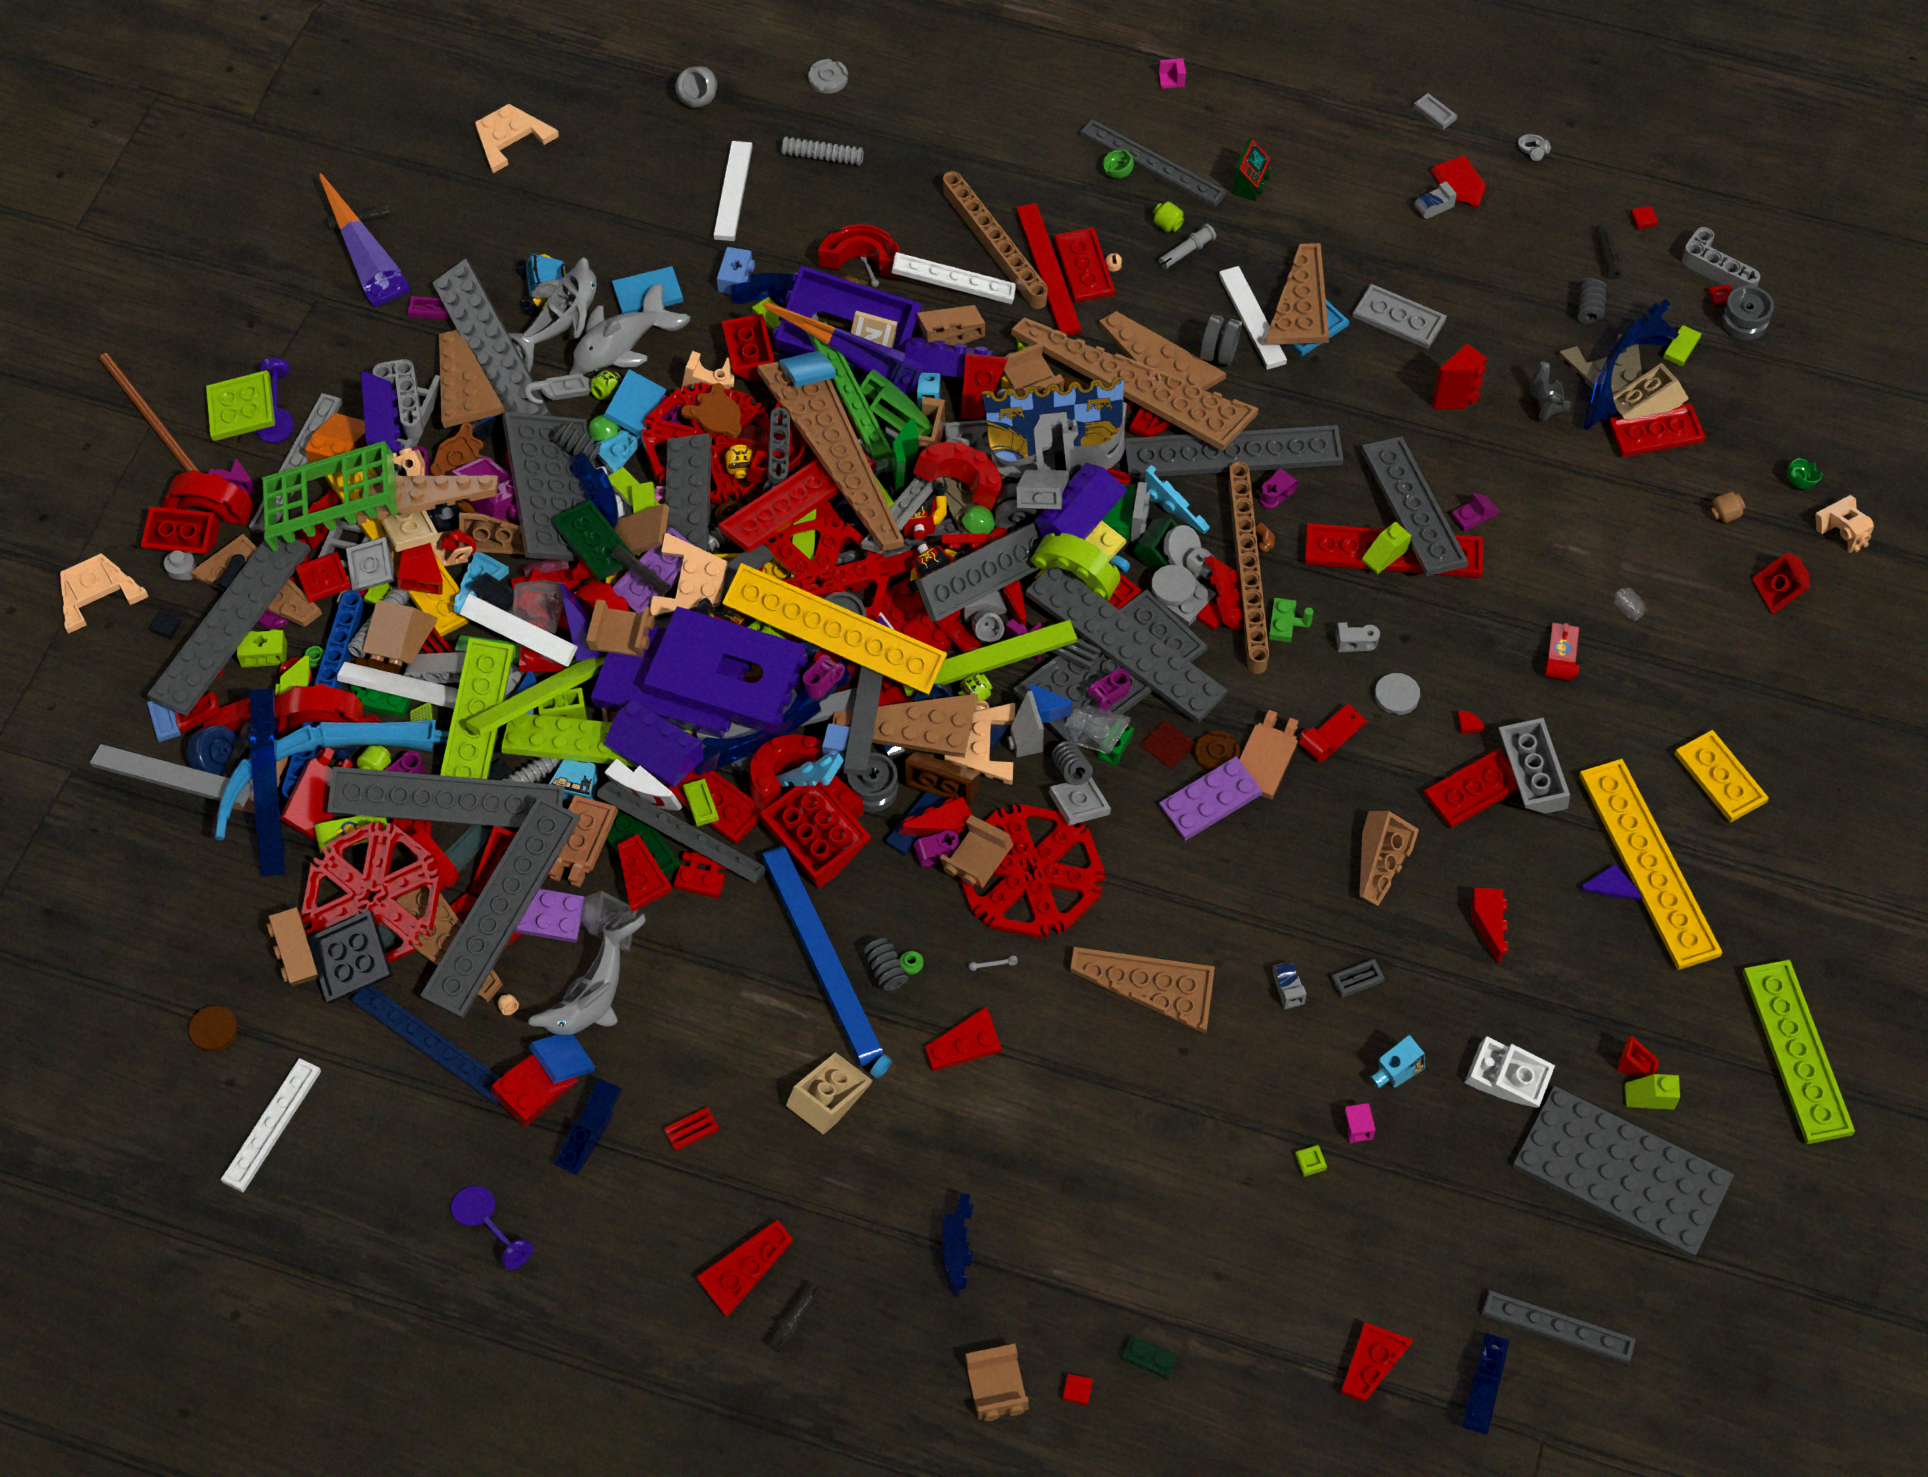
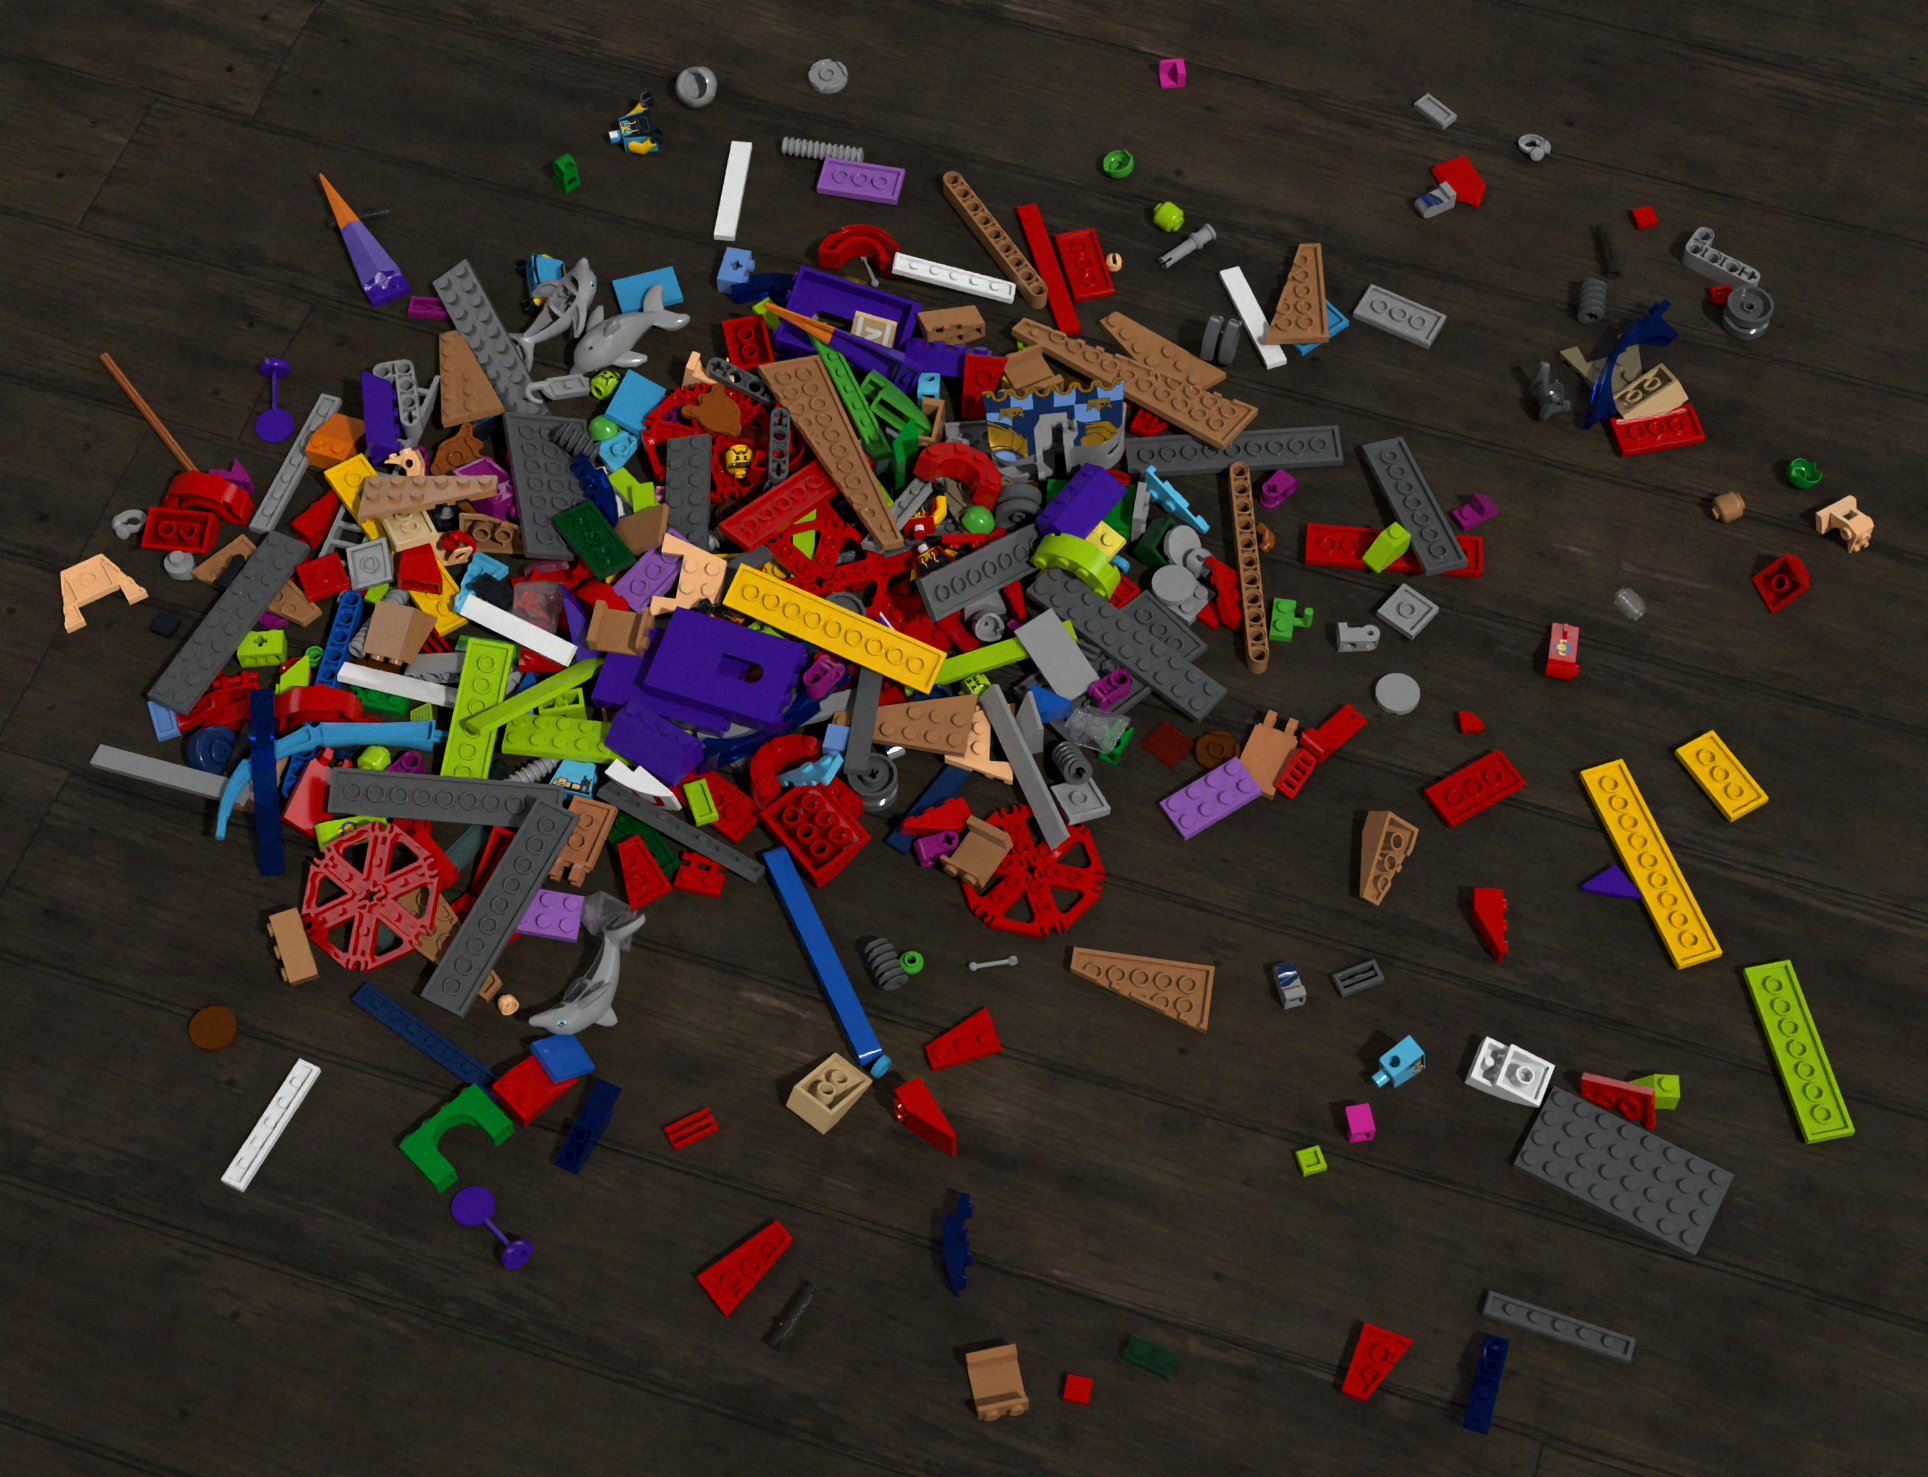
(122, 530): none -> light grey piece
(230, 695): none -> red plate
(240, 405): lime plate -> none
(322, 468): bright green window -> none
(350, 957): black plate -> none
(469, 1108): none -> green arch
(507, 127): light nougat wing -> none
(565, 170): none -> green leg
(638, 129): none -> torso
(639, 569): clear smoke pin -> none
(742, 386): none -> dark grey beam
(807, 368): dark azure slope -> none
(861, 181): none -> medium lavender plate
(923, 1116): none -> red slope
(941, 777): reddish brown slope -> none
(1024, 766): none -> light grey tile
(1041, 489): light grey panel -> none
(1056, 655): none -> light grey tile
(1154, 164): dark grey tile -> none
(1251, 172): dark green slope -> none
(1302, 760): none -> red slope
(1407, 611): none -> light grey plate
(1459, 380): red slope -> none
(1535, 766): light grey slope -> none
(1626, 1097): none -> red wing
(1637, 1060): red slope -> none
(1682, 346): lime tile -> none

